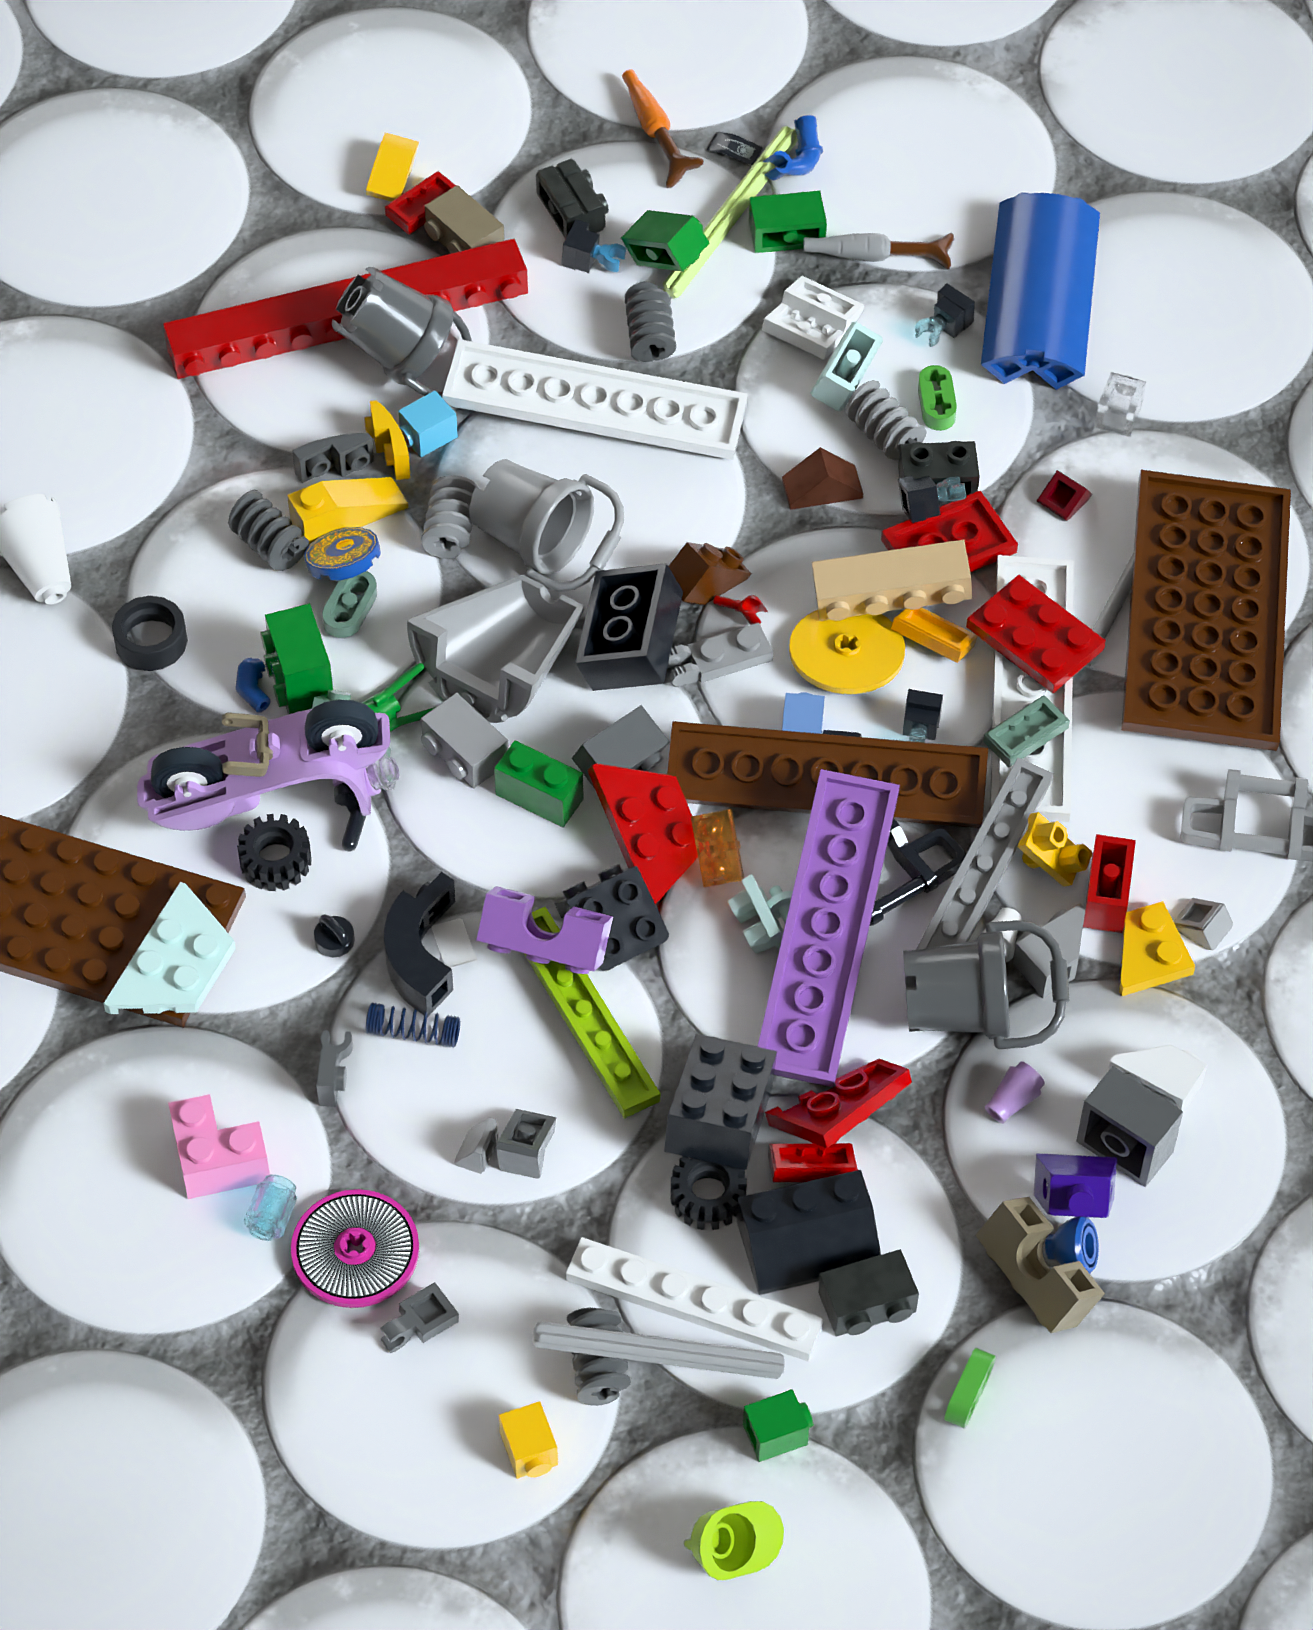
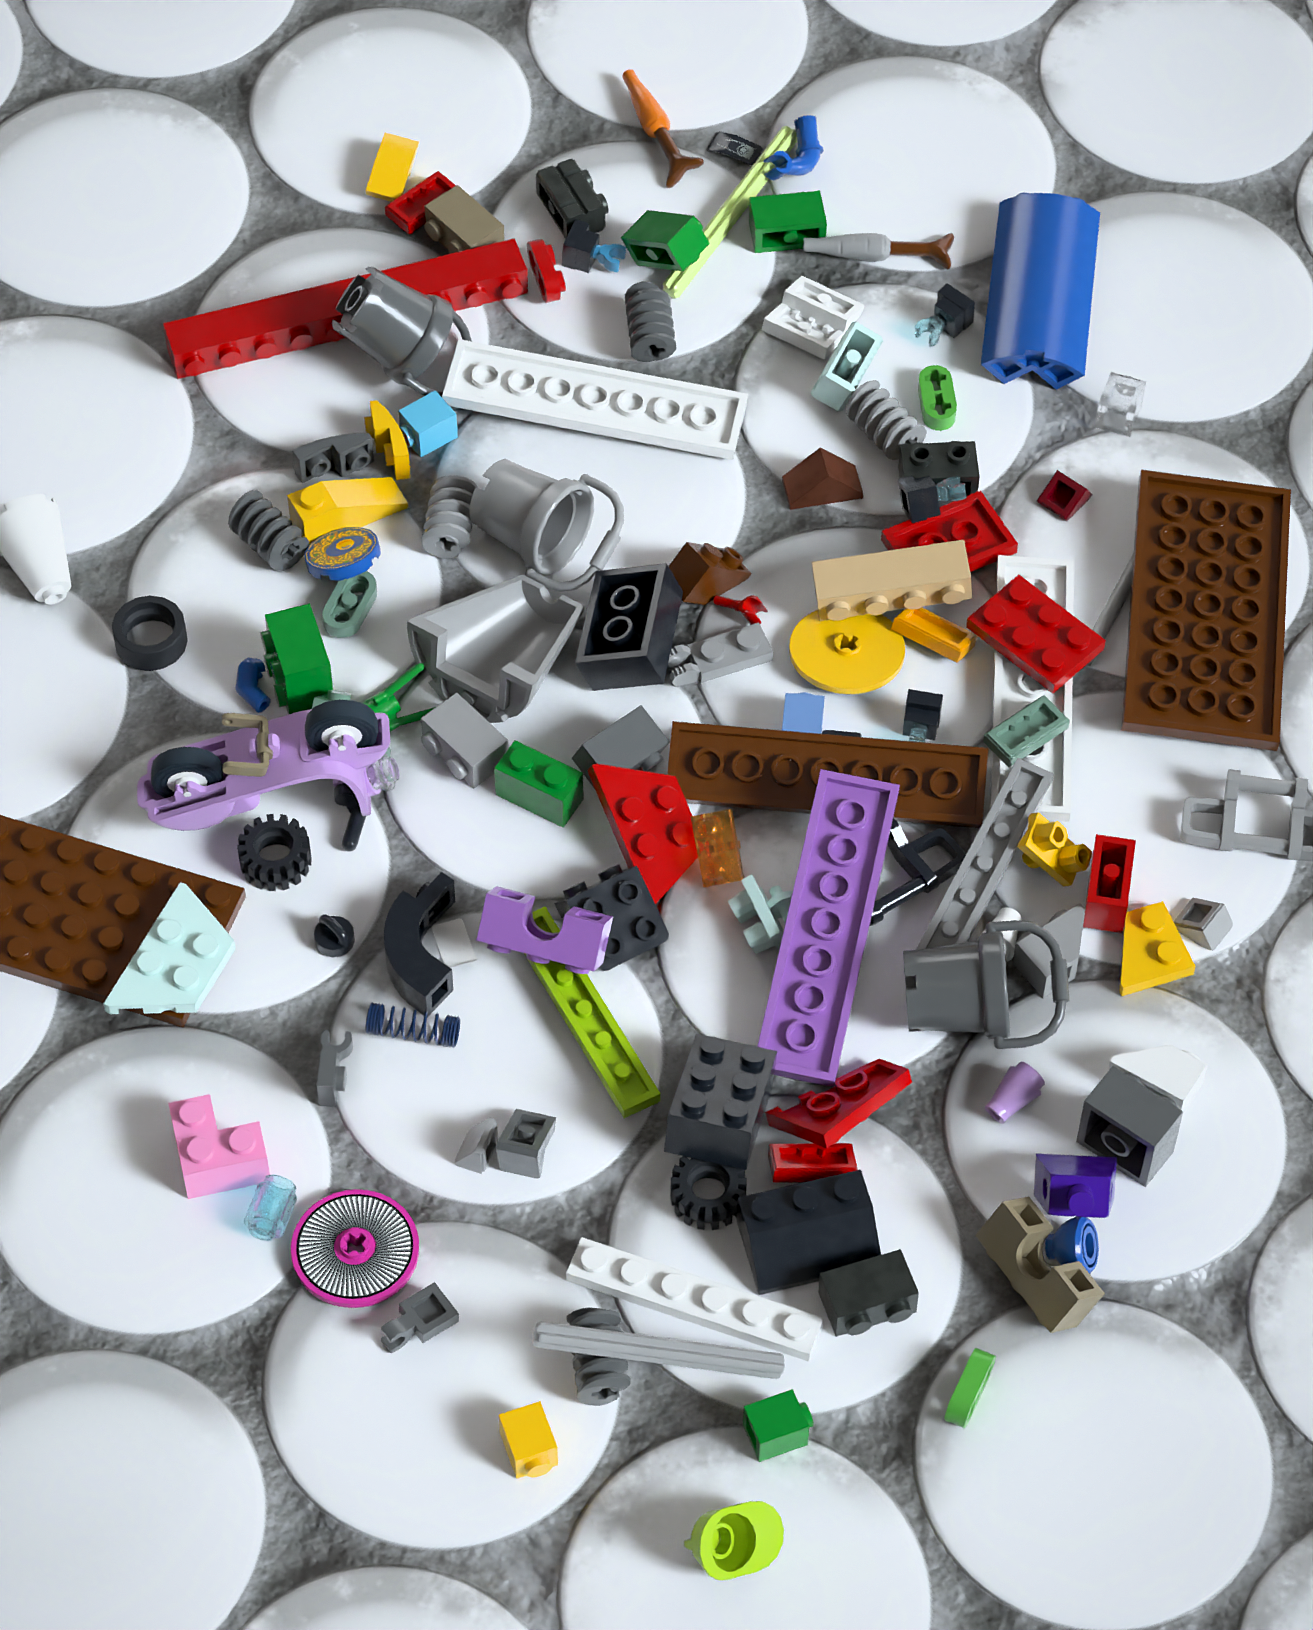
(542, 264): none -> red plate

